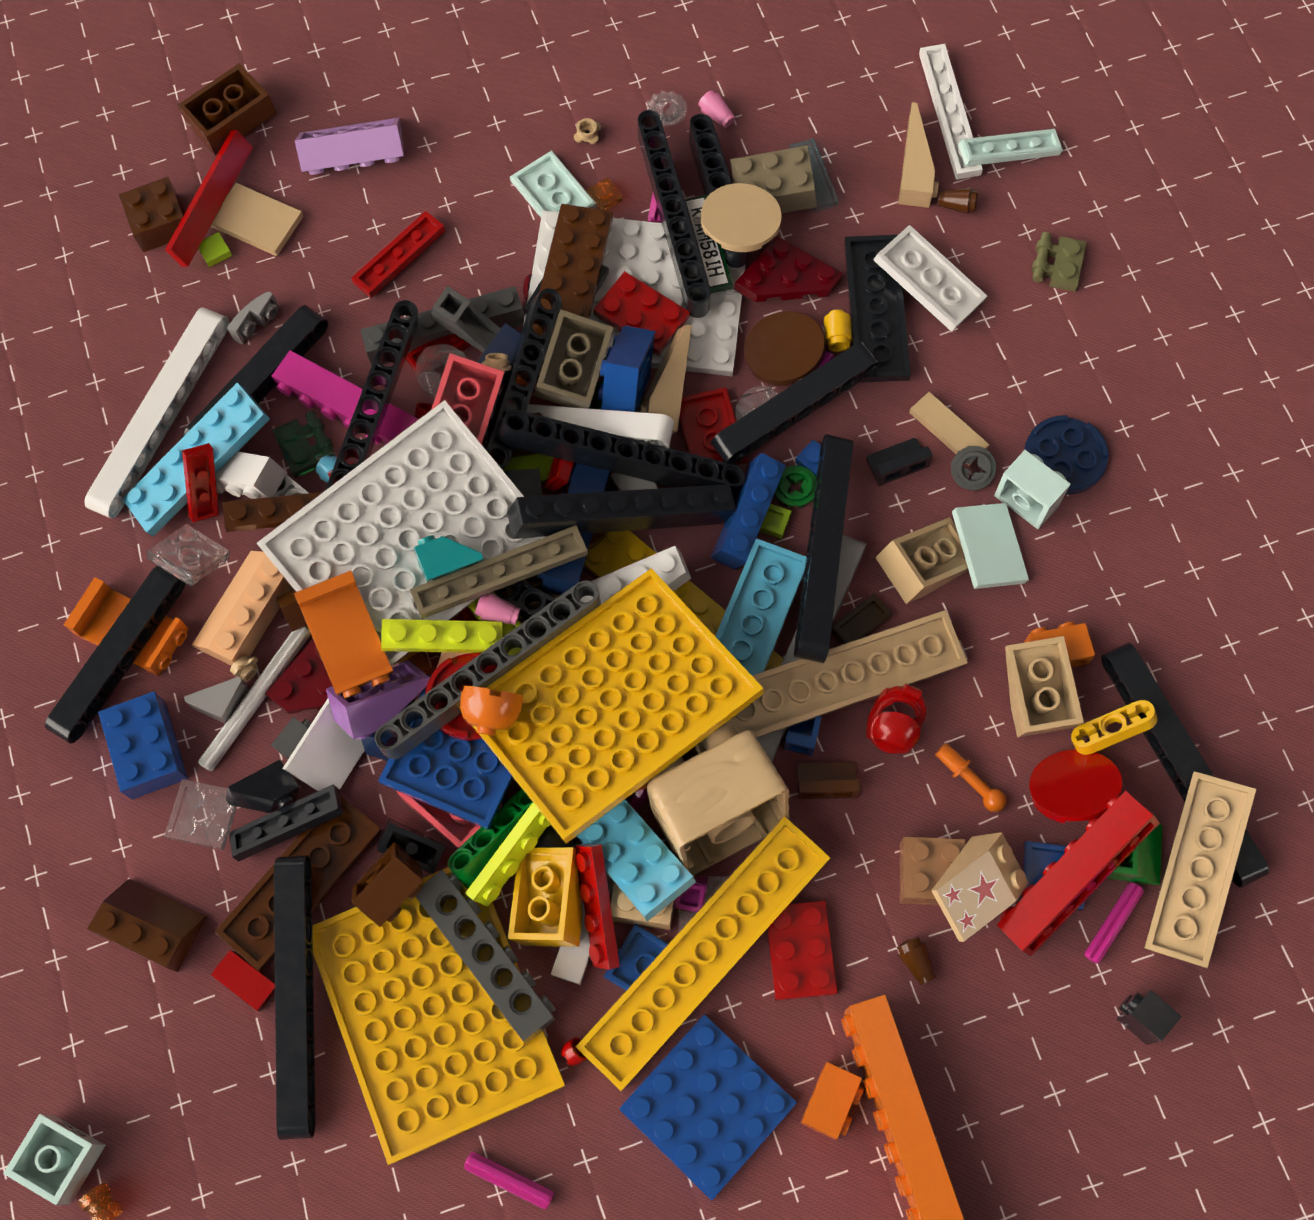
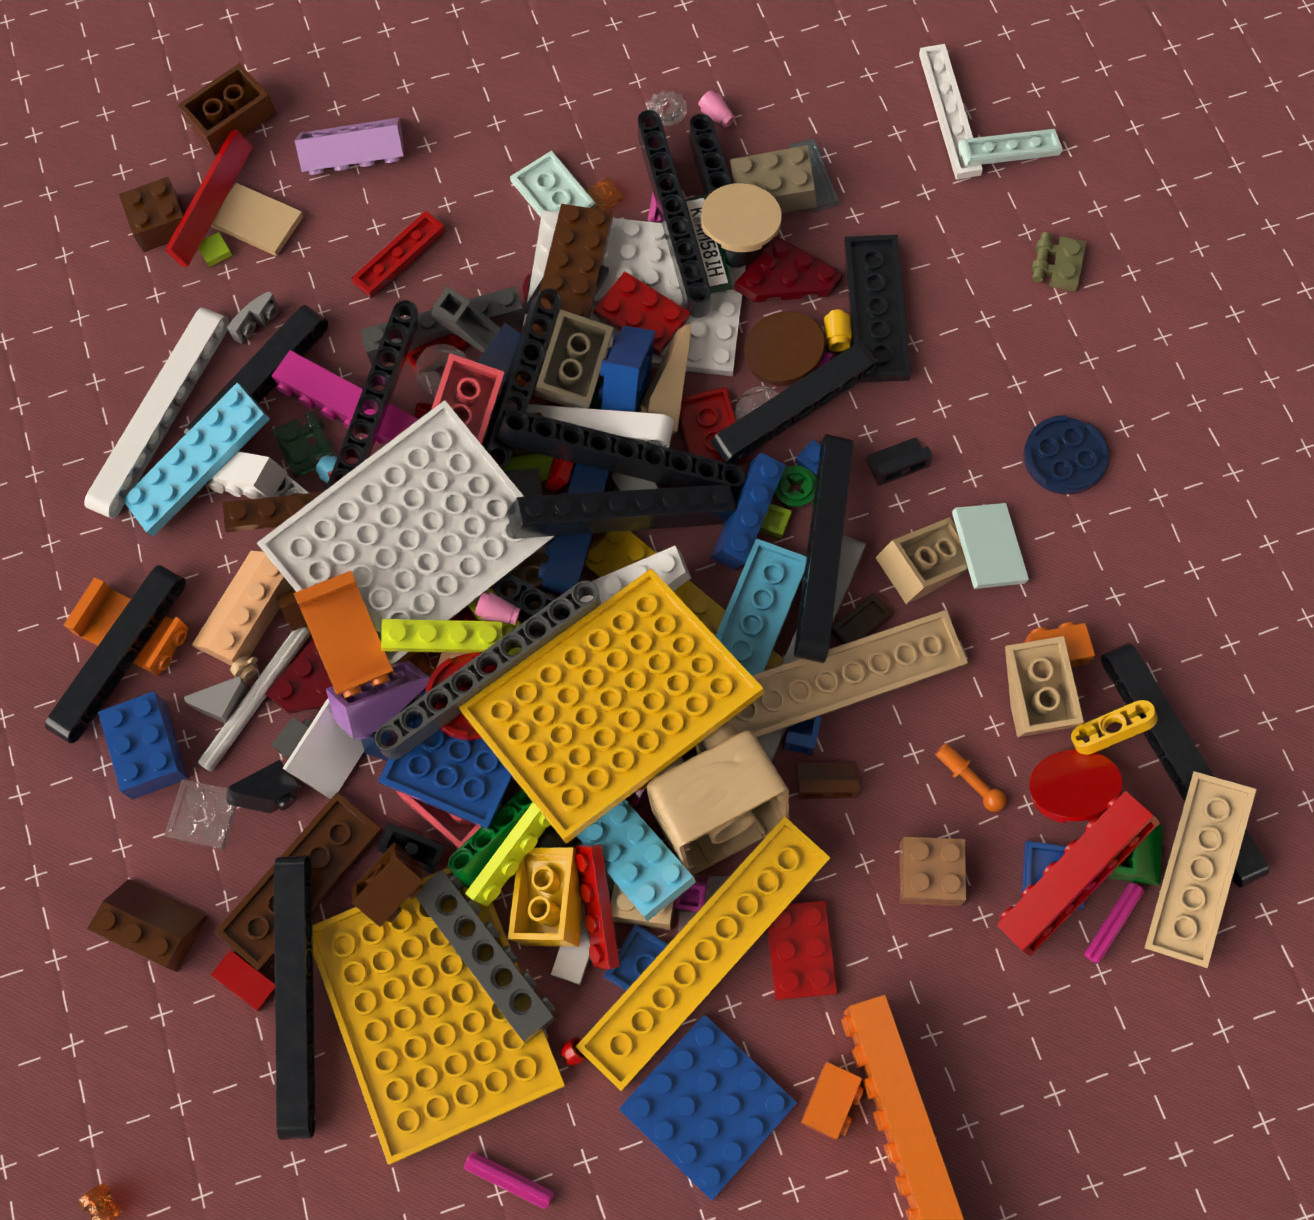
(54, 1159): light aqua brick -> none
(188, 554): clear plate -> none
(200, 482): red tile -> none
(286, 823): black plate -> none
(443, 556): teal slope -> none
(490, 709): orange cylinder -> none
(497, 361): tan plate -> none
(498, 572): dark tan plate -> none
(587, 125): tan plate -> none
(895, 730): red helmet -> none
(916, 959): reddish brown cone -> none
(918, 168): tan slope -> none
(930, 278): white plate -> none
(945, 424): tan tile -> none
(960, 200): reddish brown cone -> none
(978, 479): dark grey gear -> none
(979, 884): tan slope -> none
(1032, 489): light aqua brick -> none
(1147, 1016): black brick -> none

